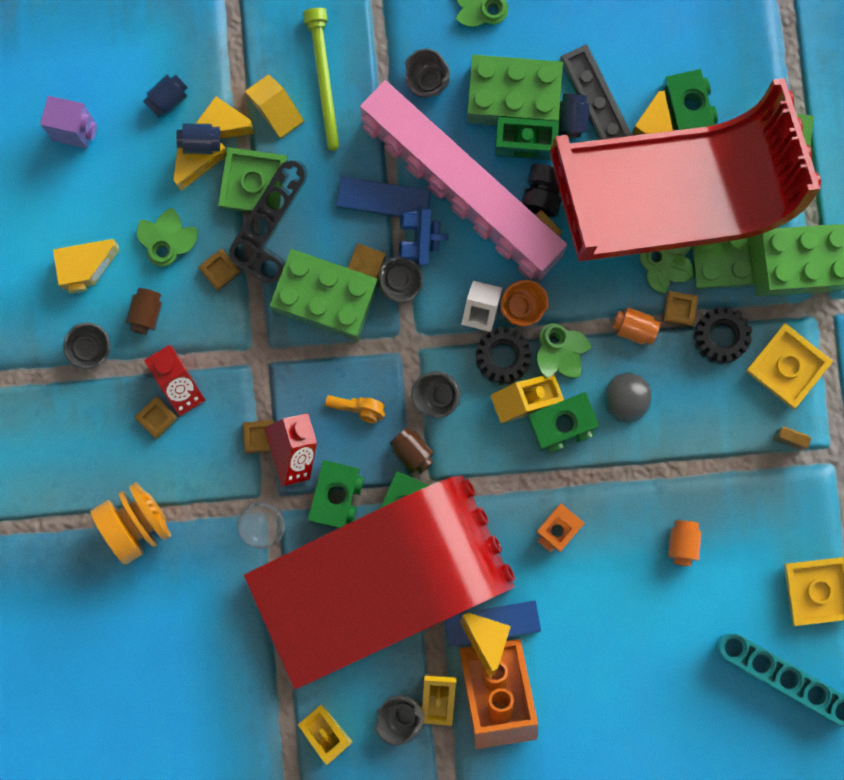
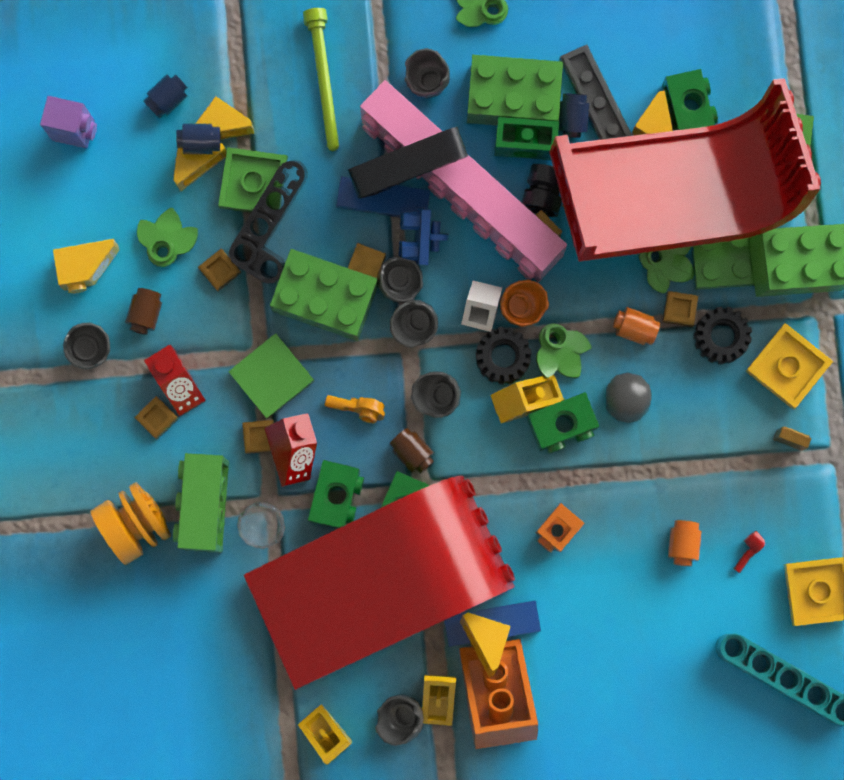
(201, 503): none -> bright green brick
(271, 376): none -> bright green tile
(275, 106): yellow slope -> none
(407, 163): none -> black beam
(414, 323): none -> dark grey hair
(755, 543): none -> red hand

